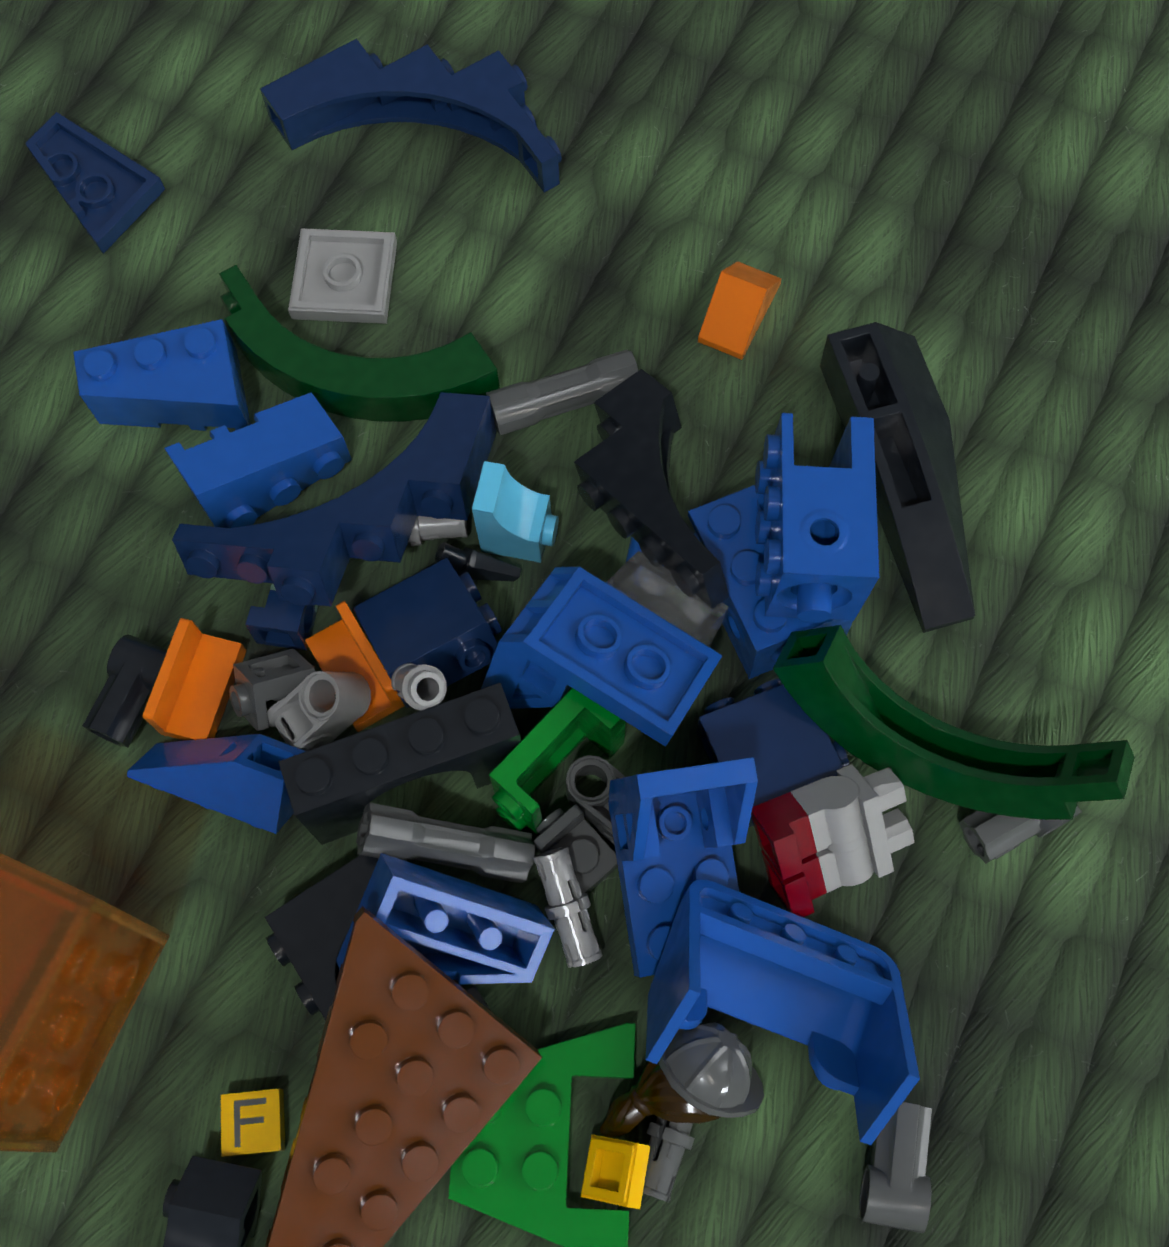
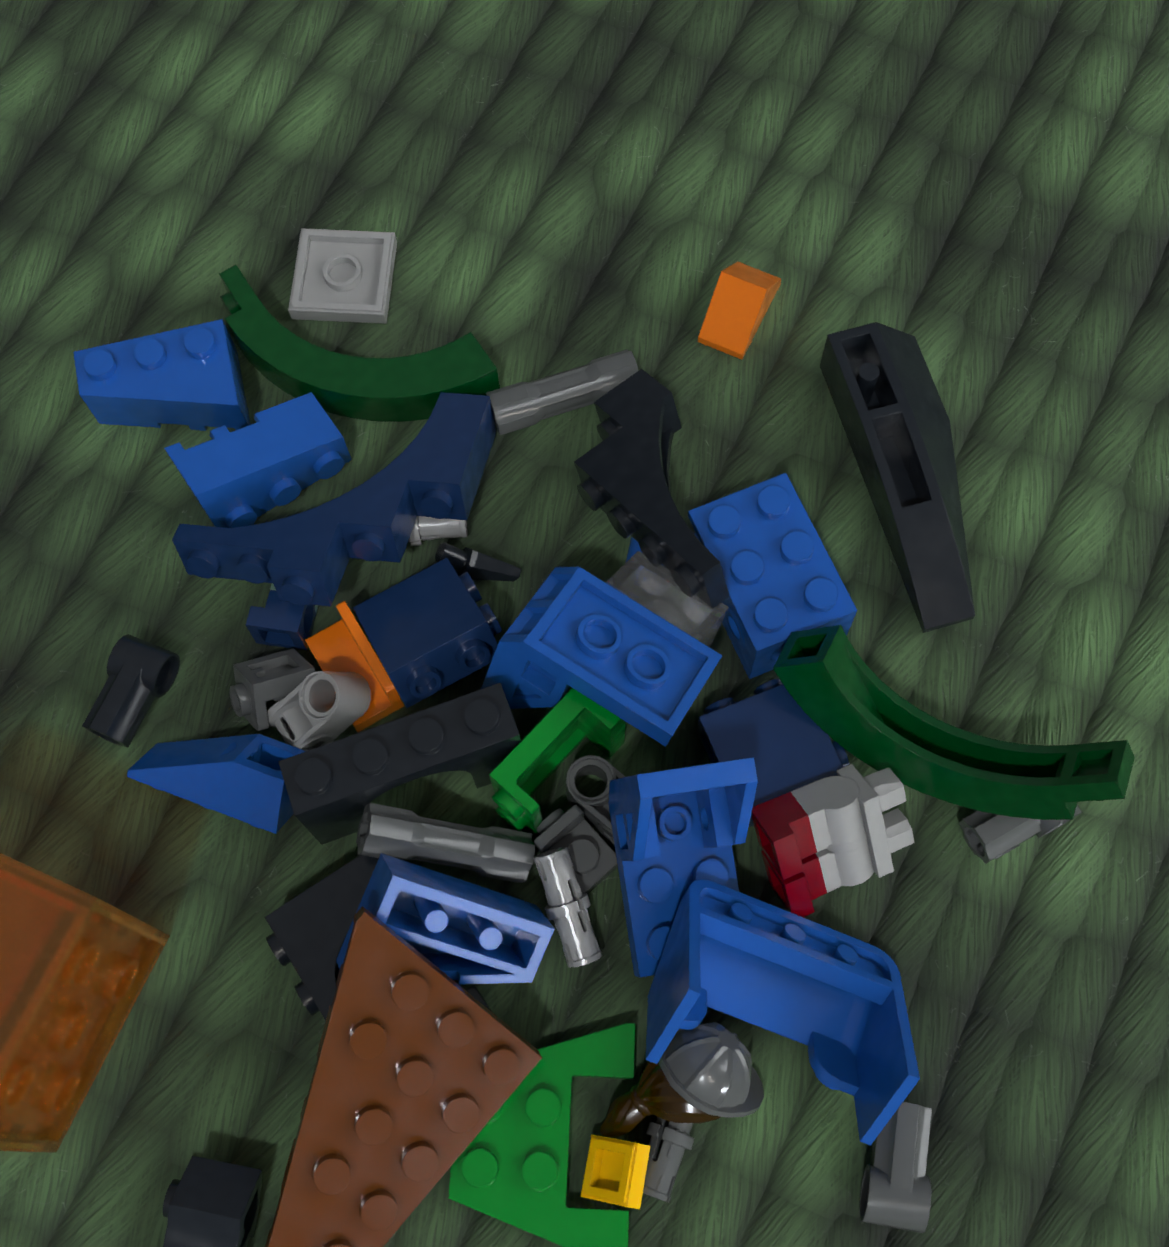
(93, 179): dark blue wing -> none
(193, 684): orange panel -> none
(252, 1122): yellow tile -> none
(356, 90): dark blue arch -> none
(430, 689): light grey pin -> none
(512, 517): medium azure arch -> none
(817, 526): blue torso -> none

